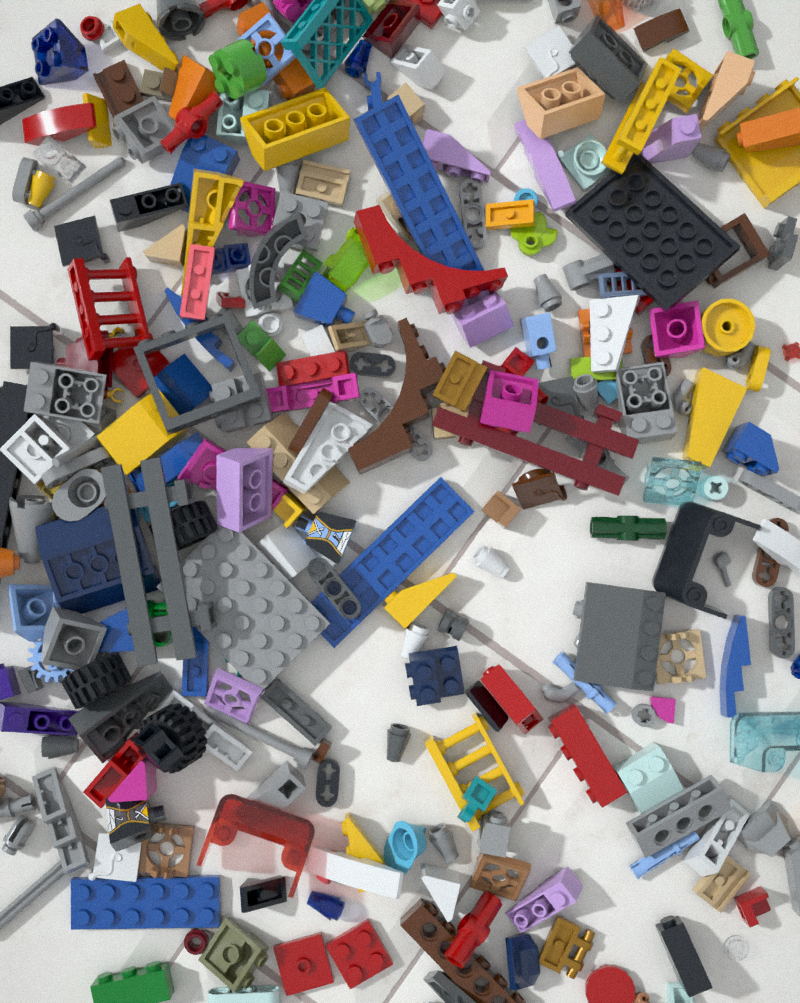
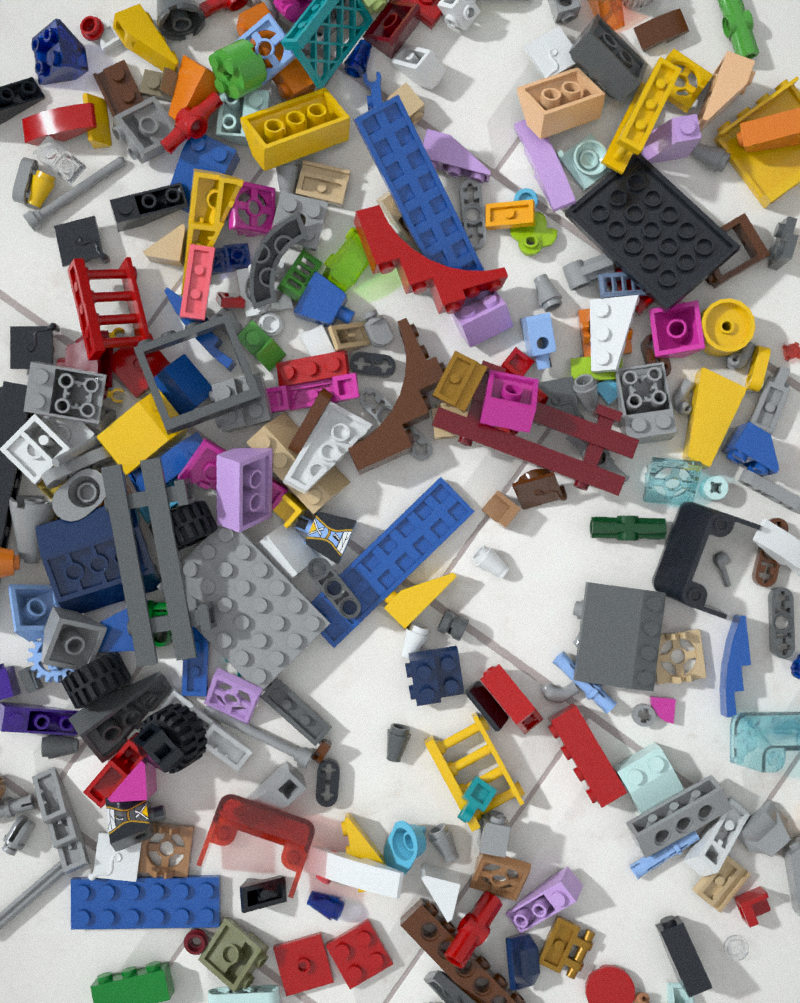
(771, 401): none -> light grey hinge

